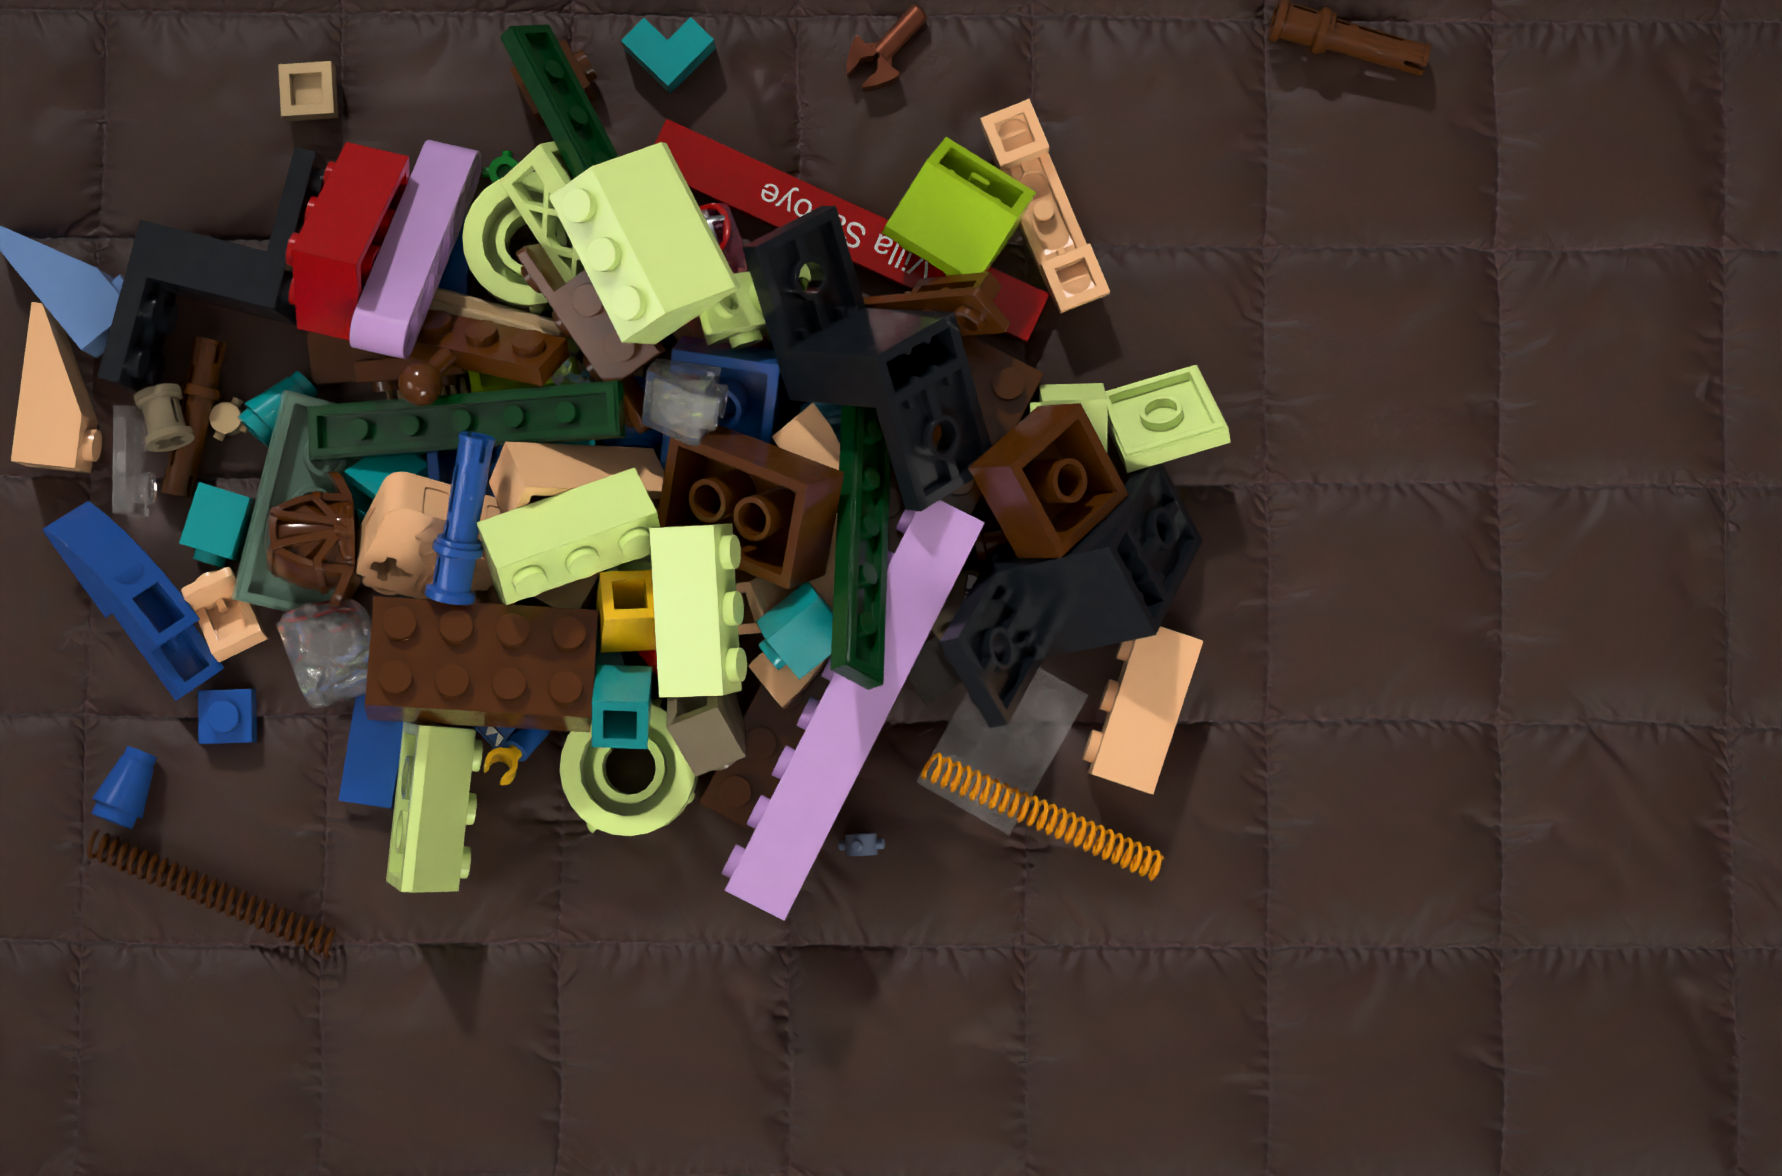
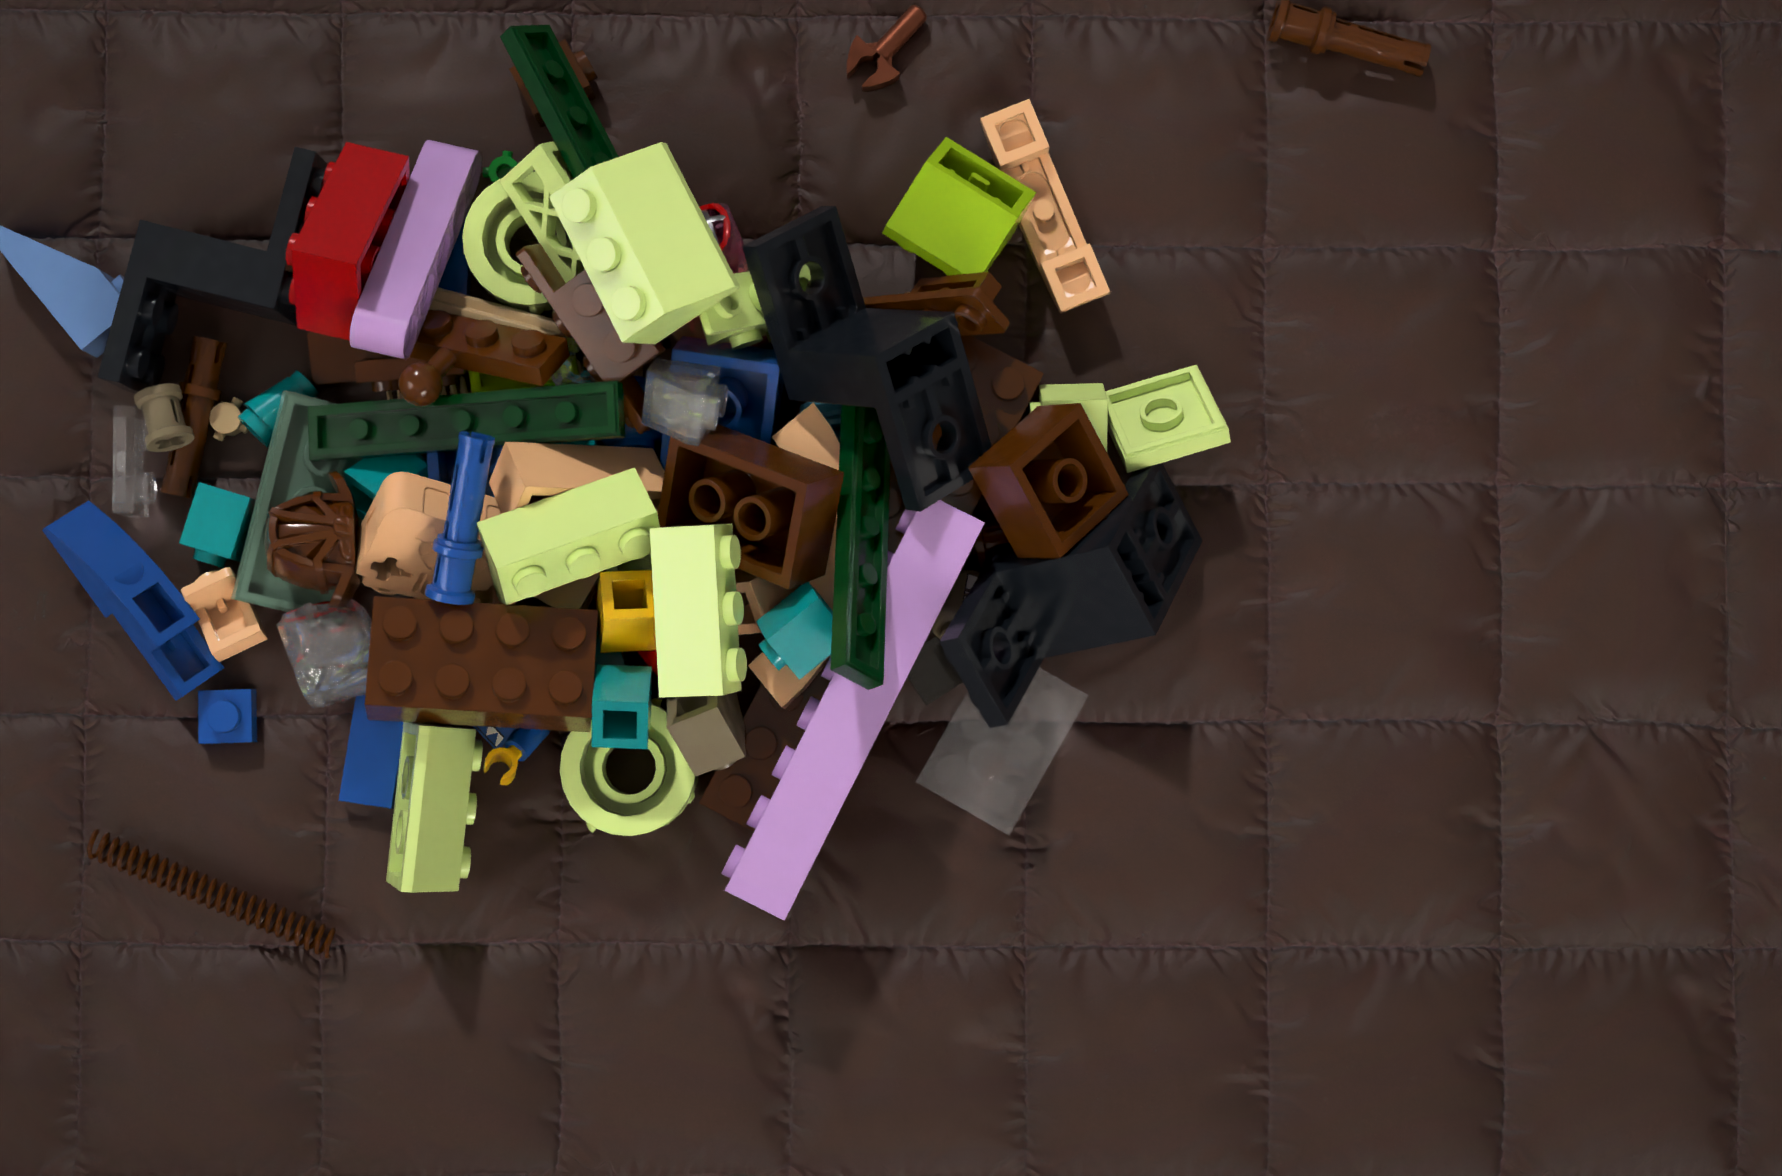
(54, 409): light nougat slope -> none
(125, 789): blue cone -> none
(308, 91): tan plate -> none
(669, 59): teal piece -> none
(781, 198): red tile -> none
(861, 844): sand blue piece -> none
(1126, 858): light orange piece -> none
(1142, 709): light nougat brick -> none

